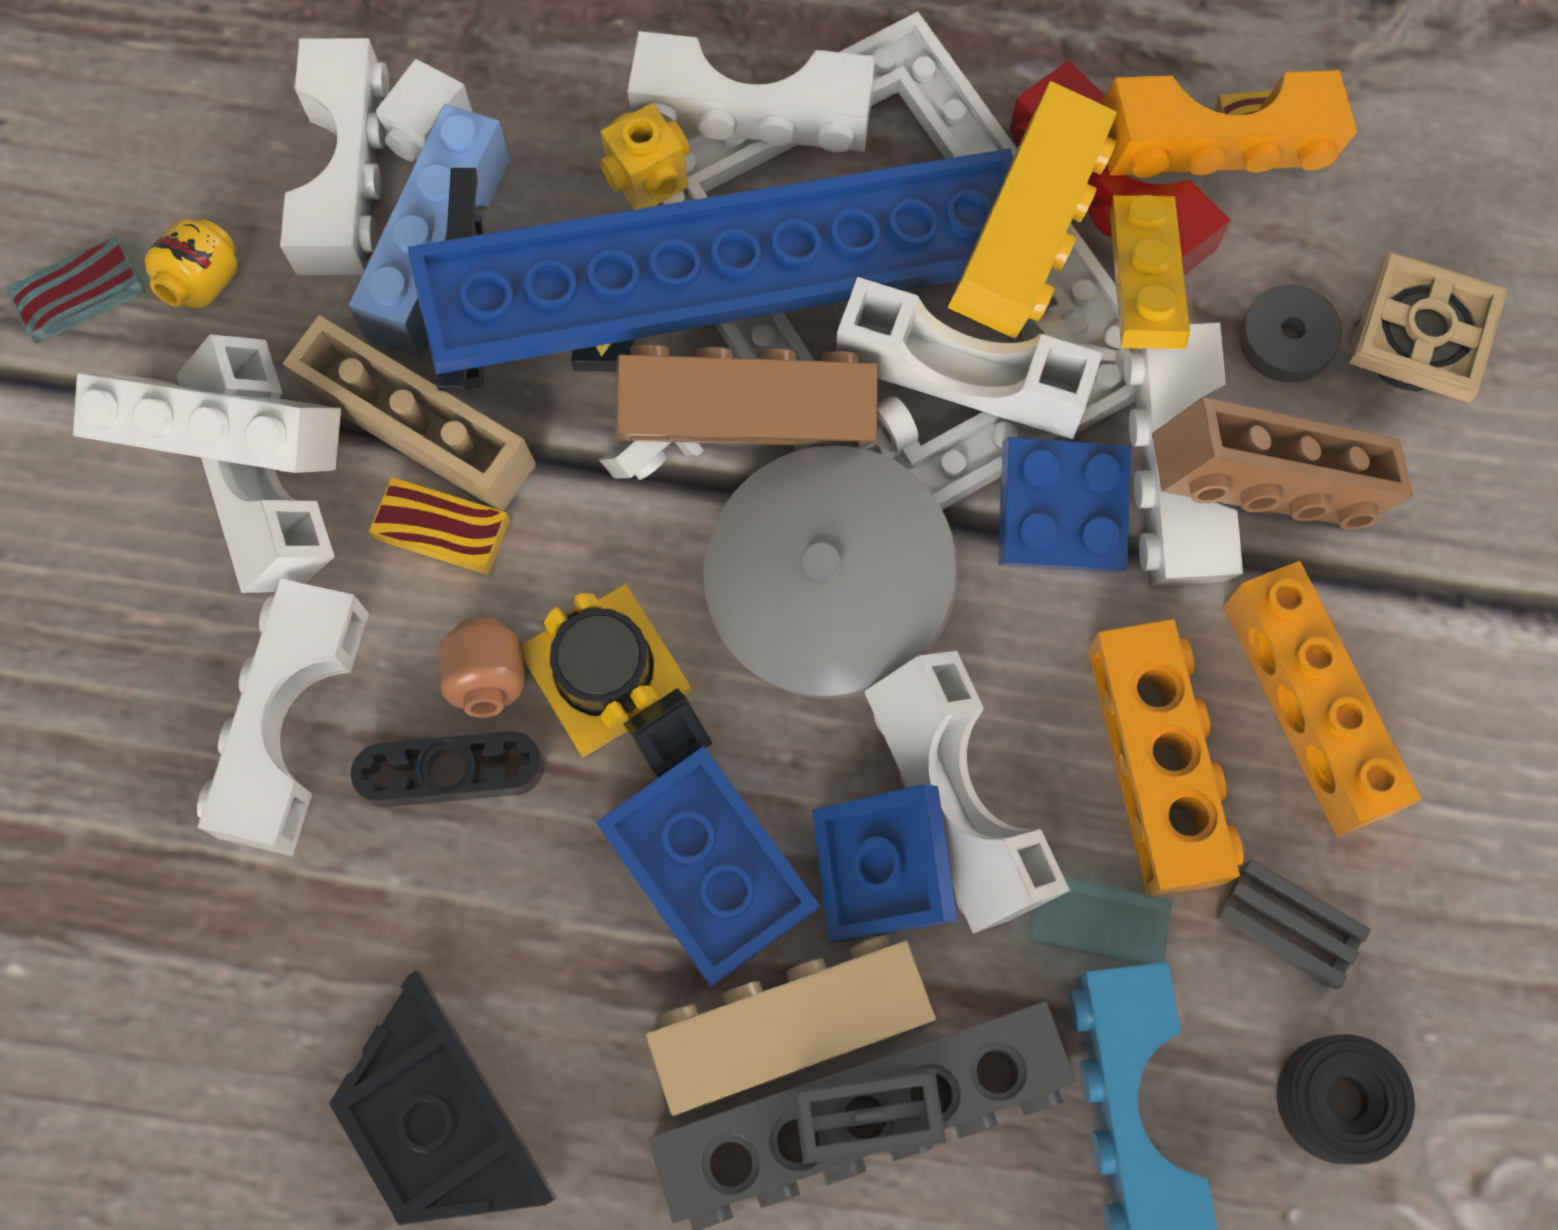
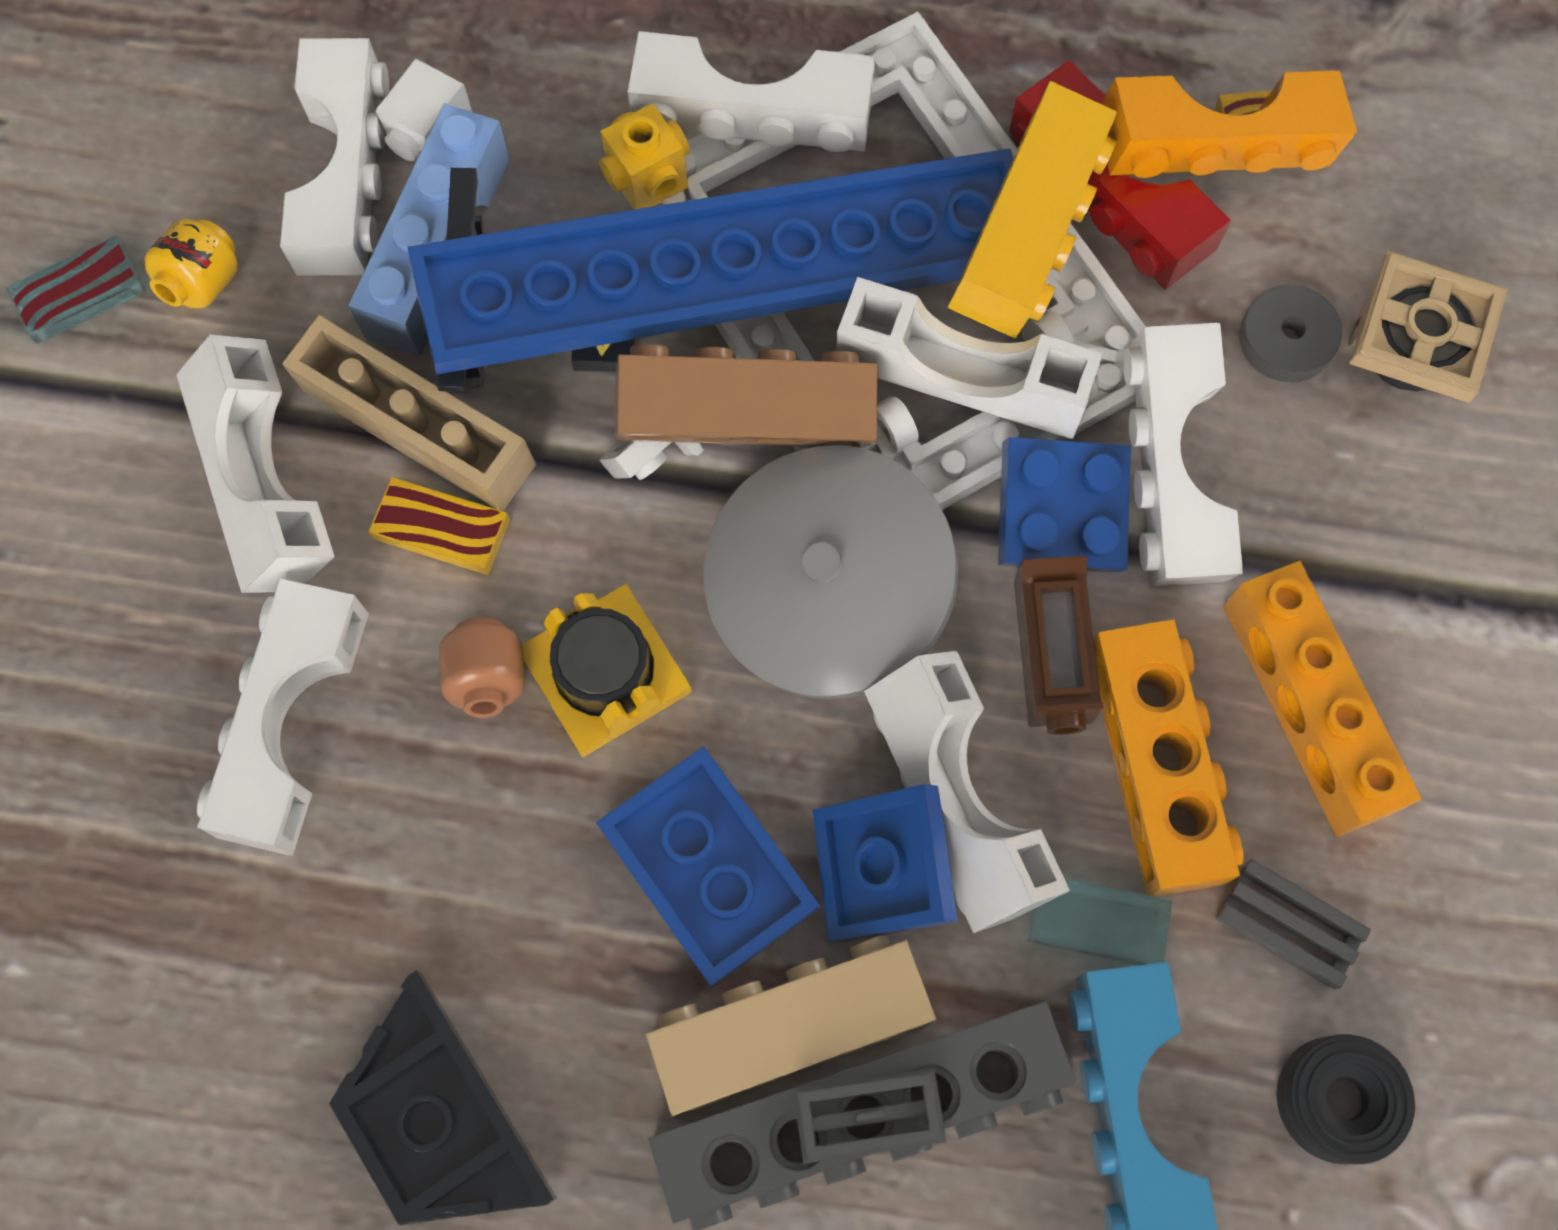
(206, 423): white arch -> none
(401, 789): black beam -> none
(667, 732): black tile -> none
(1057, 644): none -> reddish brown window
(1149, 273): yellow plate -> none
(1280, 464): medium nougat brick -> none

